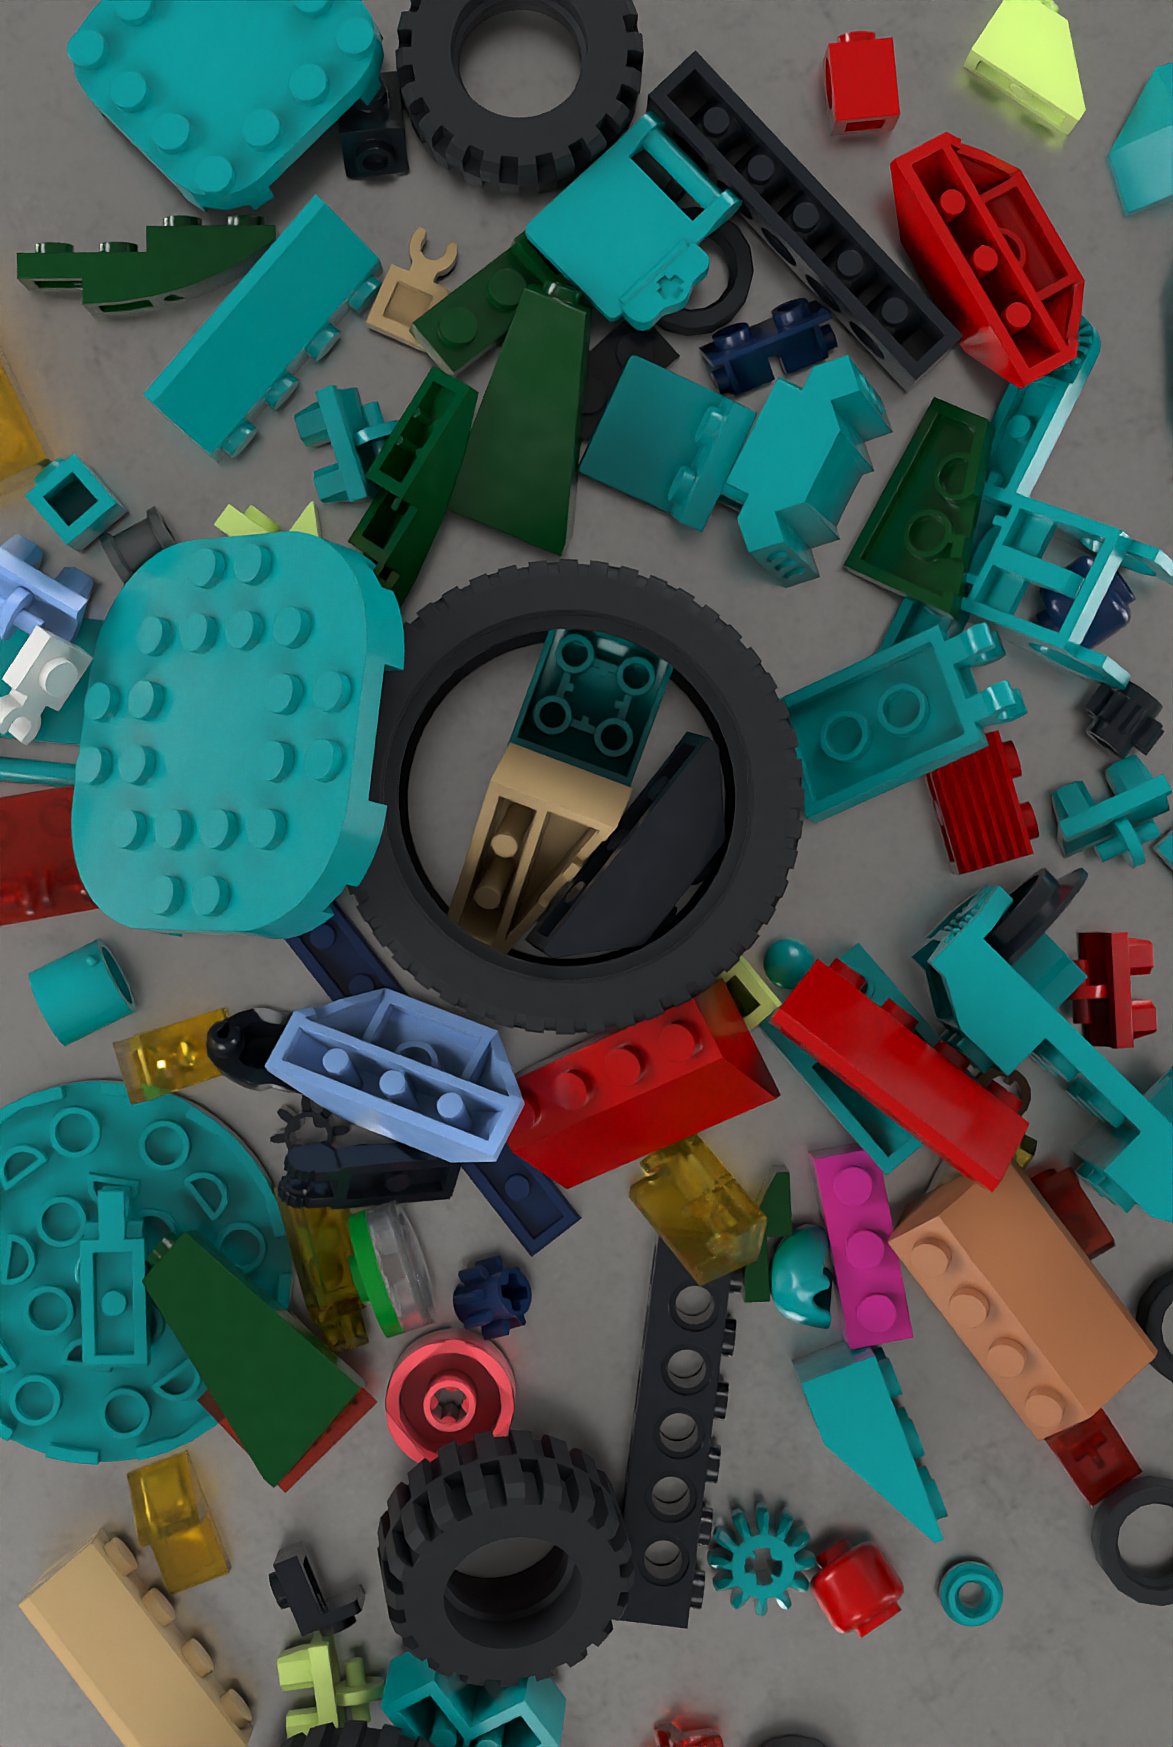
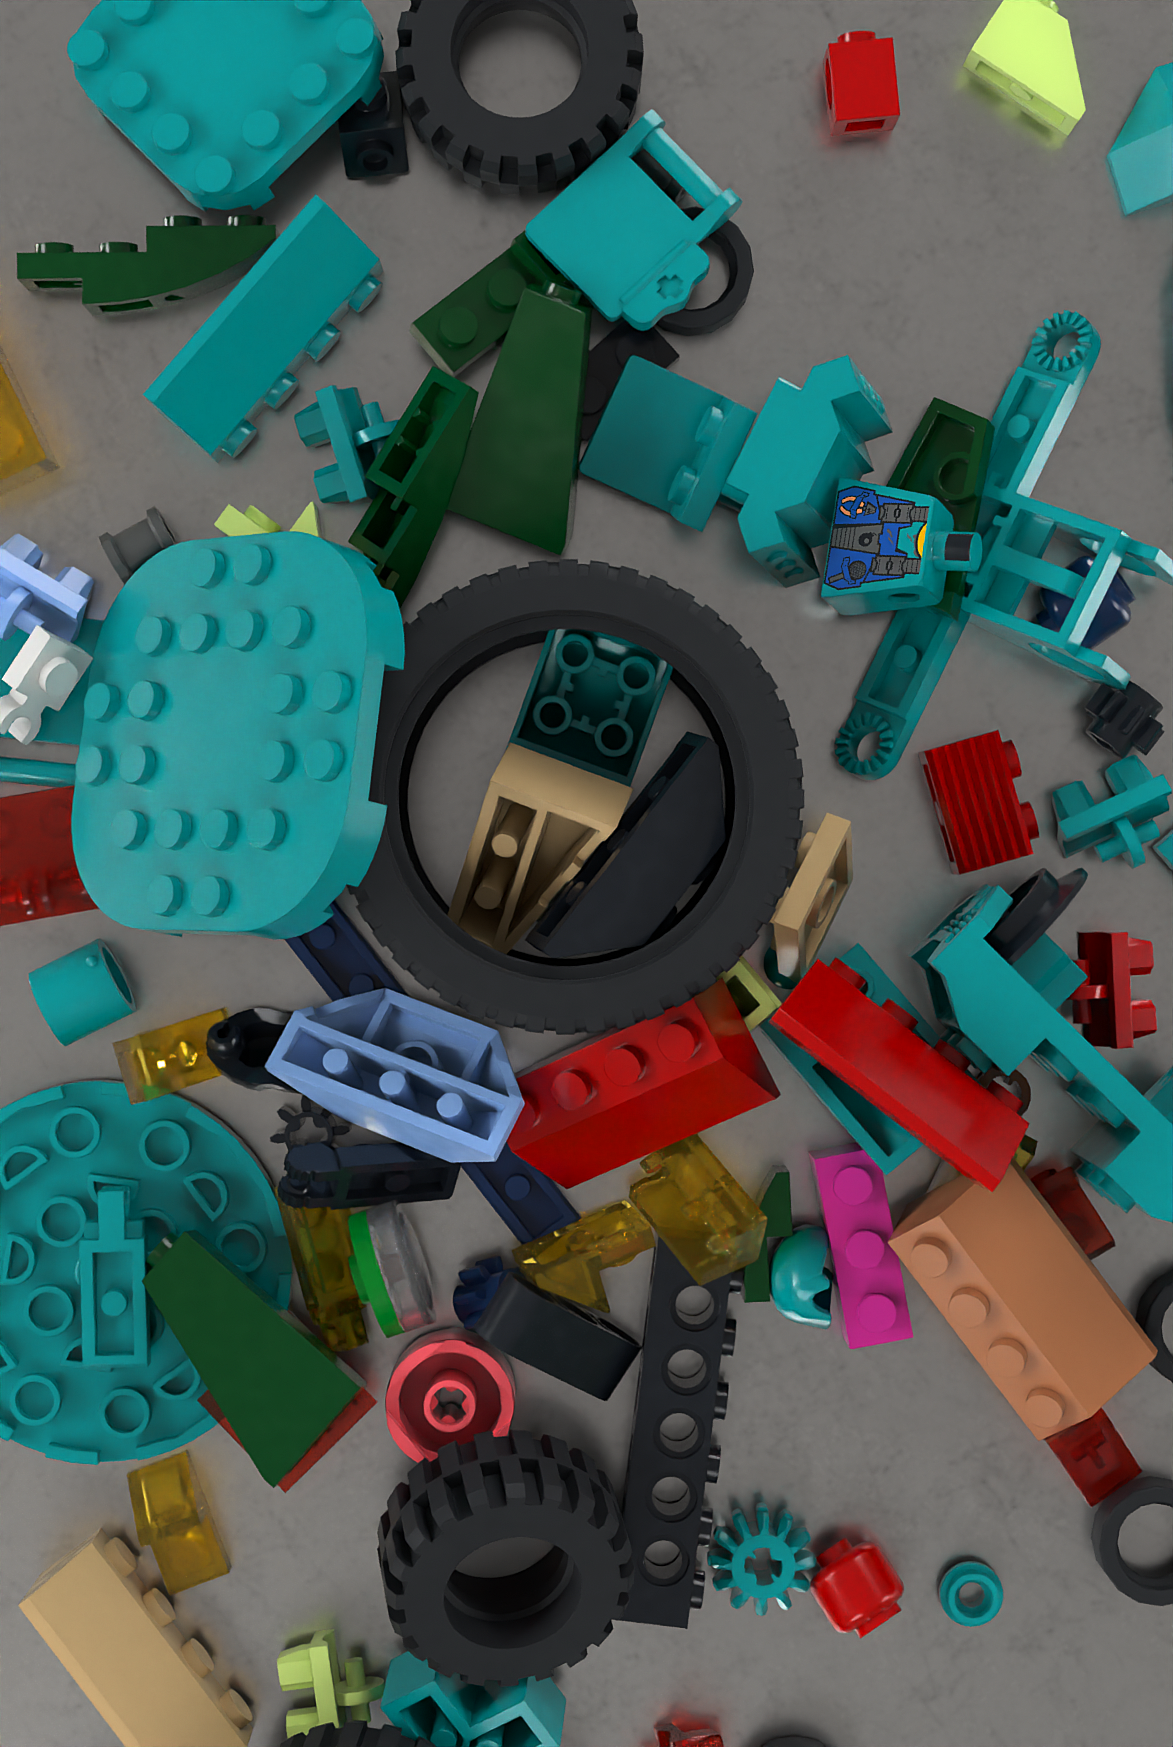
(74, 501): teal brick -> none
(298, 1587): black bracket -> none
(412, 292): tan plate -> none
(557, 1337): none -> black beam
(573, 1255): none -> clear yellow slope
(790, 333): dark blue hinge -> none
(803, 222): black brick -> none
(814, 896): none -> tan plate
(857, 1421): teal slope -> none
(892, 549): none -> torso
(897, 717): teal tile -> none
(989, 257): red wedge -> none

